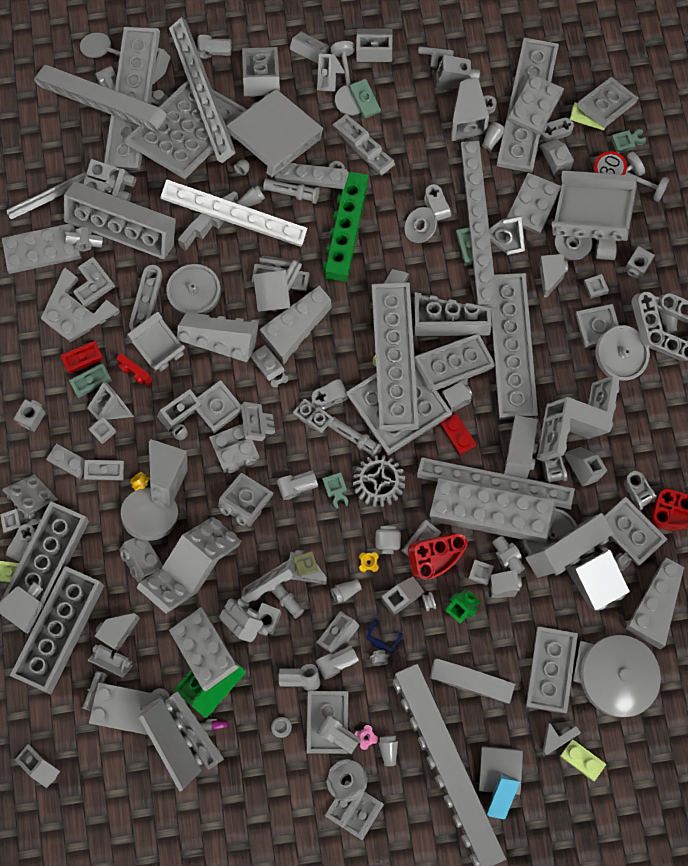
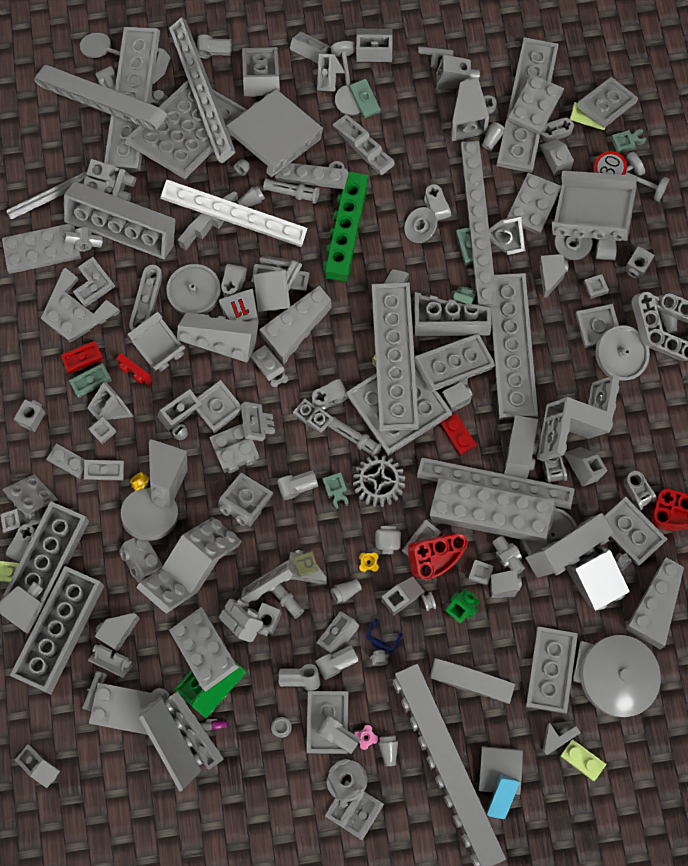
(233, 279): none -> light grey piece
(240, 306): none -> light grey torso
(465, 295): none -> sand green plate

